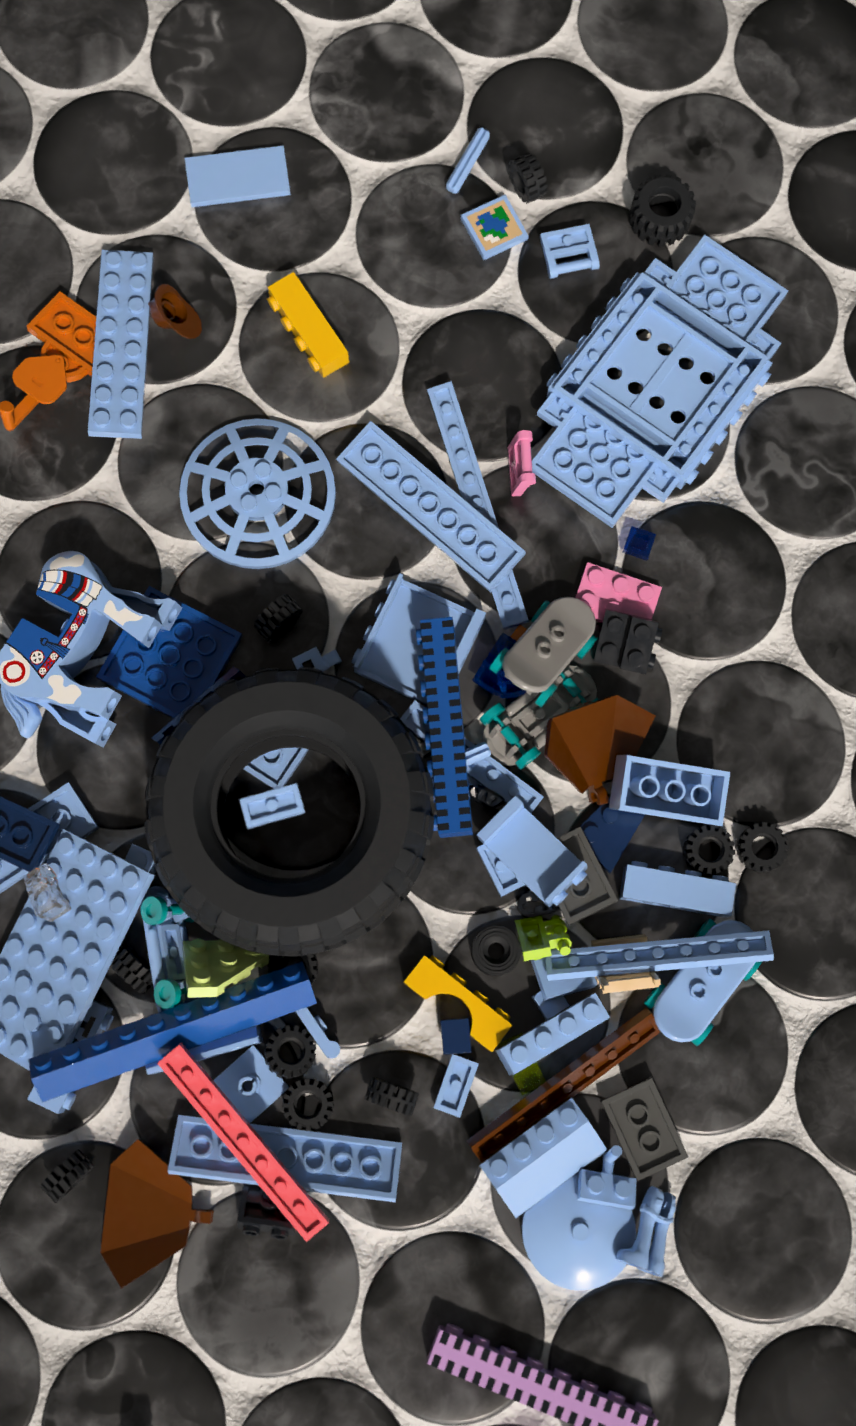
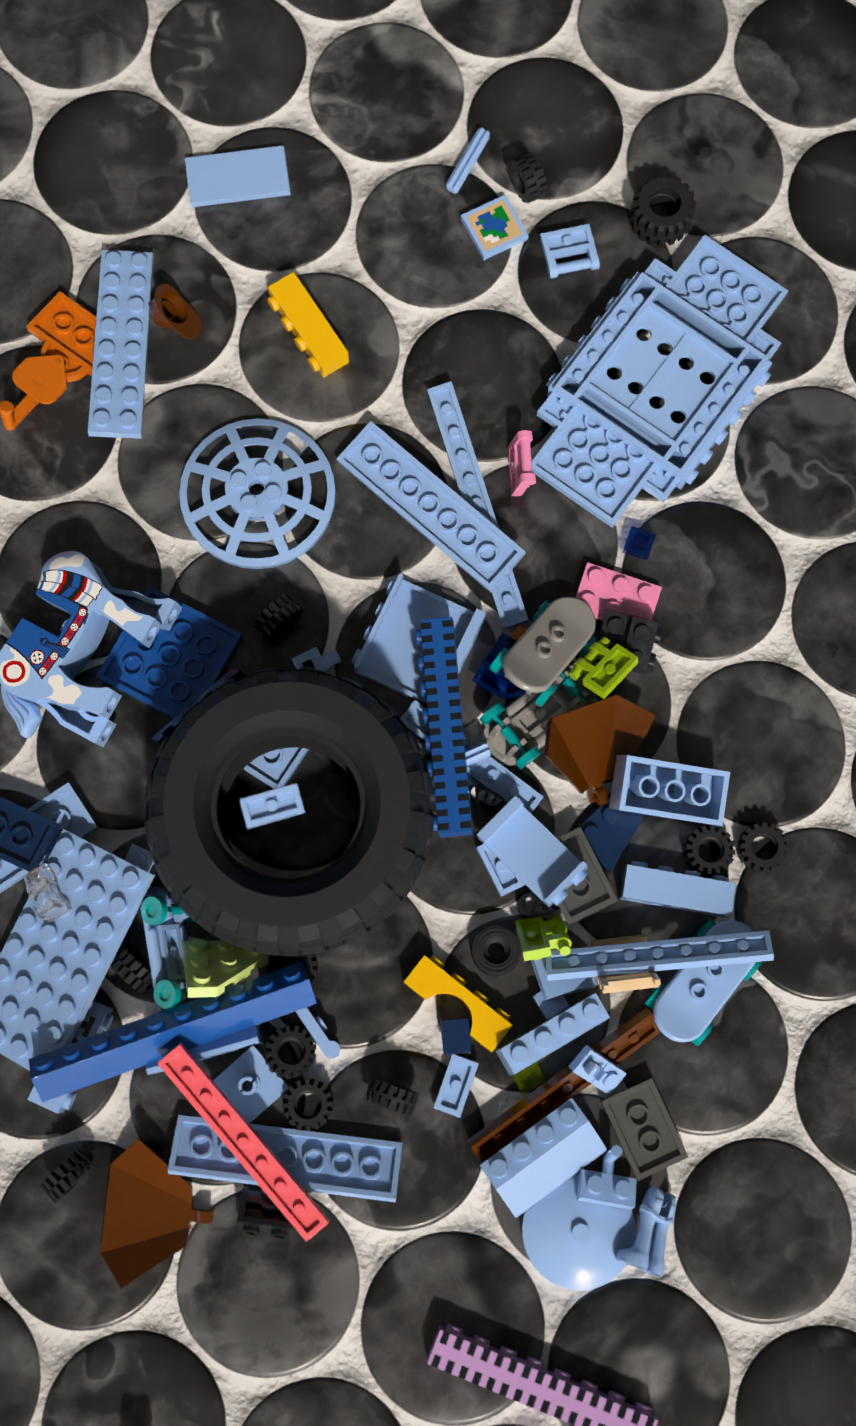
(597, 1070): none -> light blue plate
(609, 672): none -> lime plate

